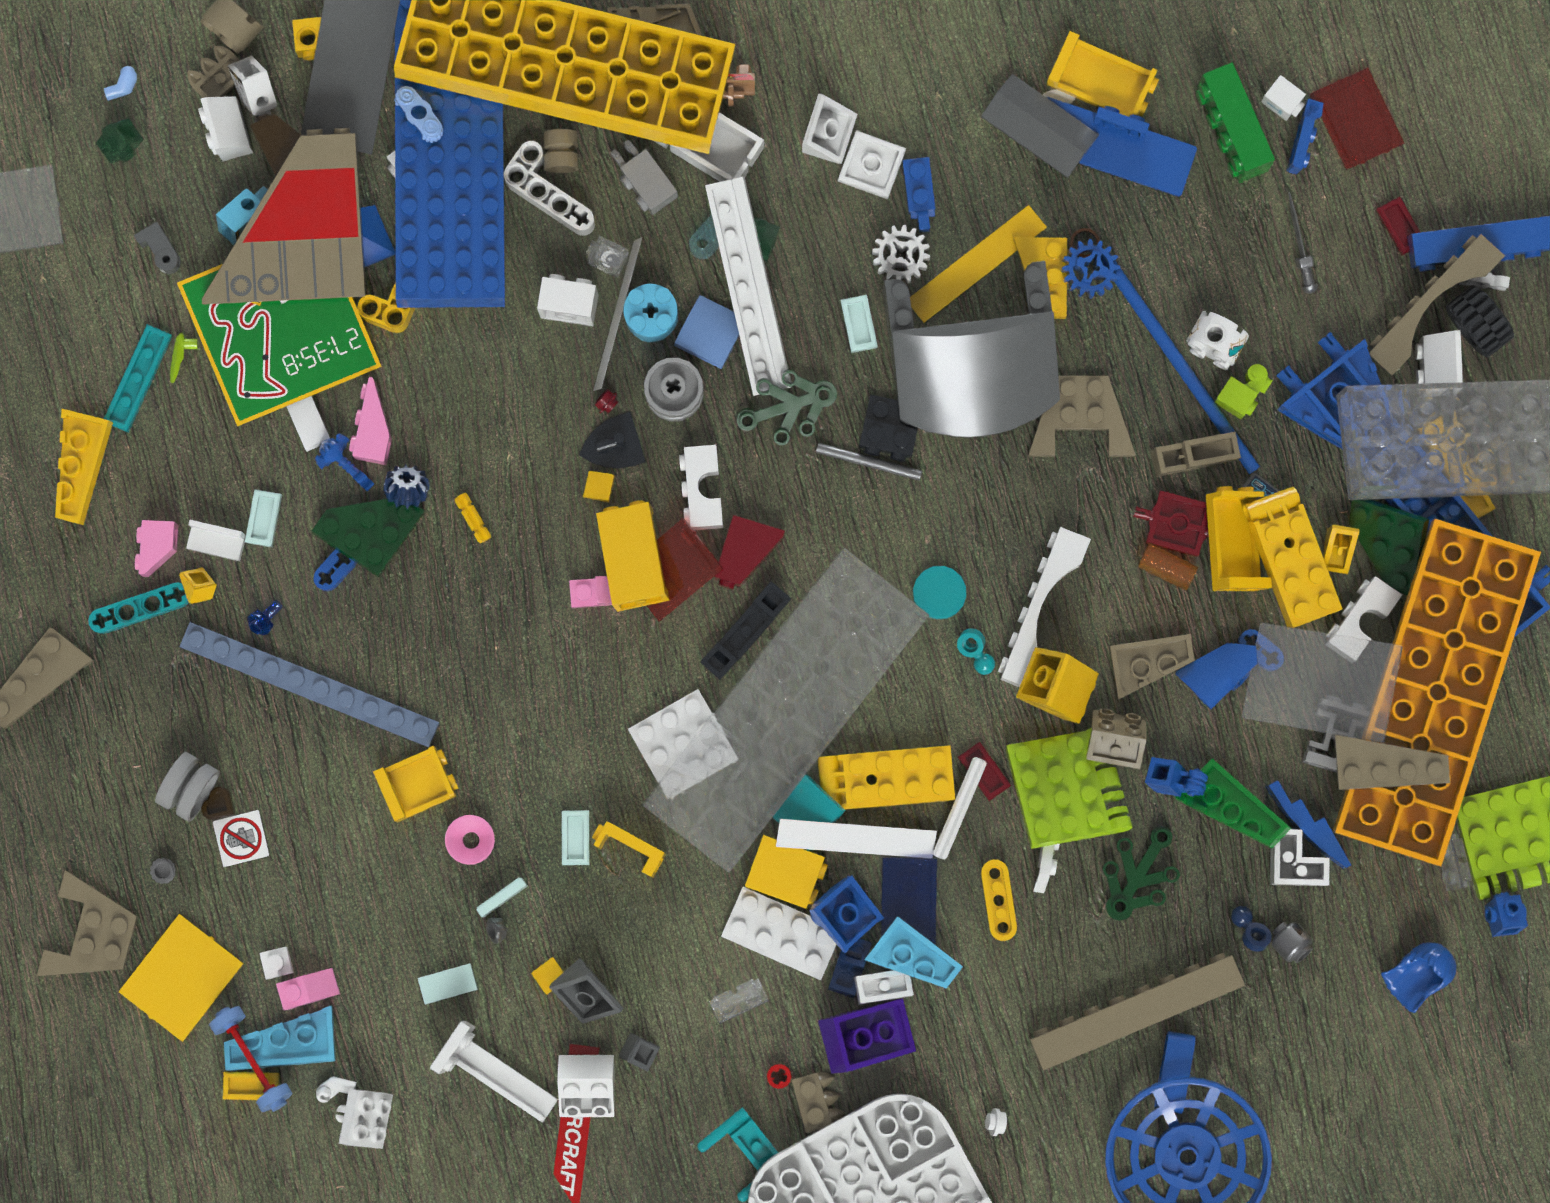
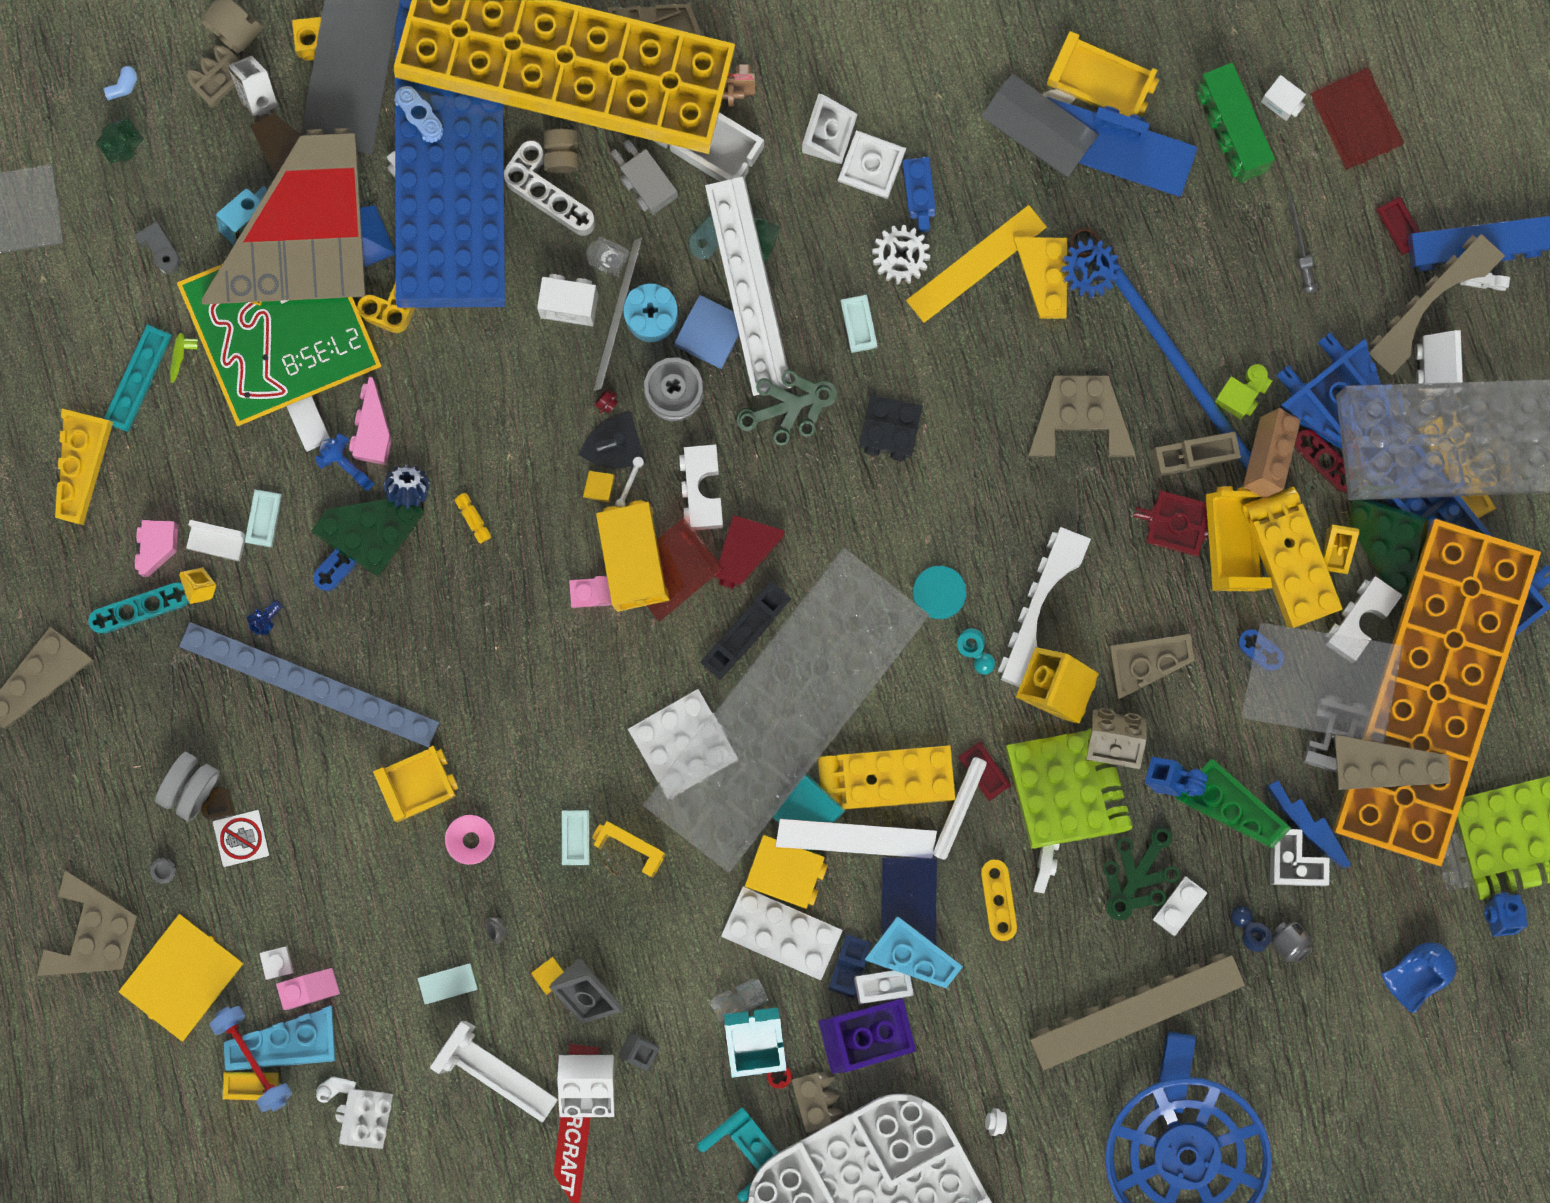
(227, 127): white slope -> none
(501, 897): light aqua tile -> none
(638, 463): none -> white hinge
(755, 1042): none -> piece
(845, 913): blue slope -> none
(869, 461): flat silver bar -> none
(974, 373): dark grey windscreen -> none
(1168, 567): clear orange pin -> none
(1179, 906): none -> white plate
(1212, 328): white brick -> none
(1219, 672): blue panel -> none
(1271, 453): none -> medium nougat brick
(1305, 134): blue hinge -> none
(1305, 453): none -> dark red beam
(1480, 321): black tyre -> none

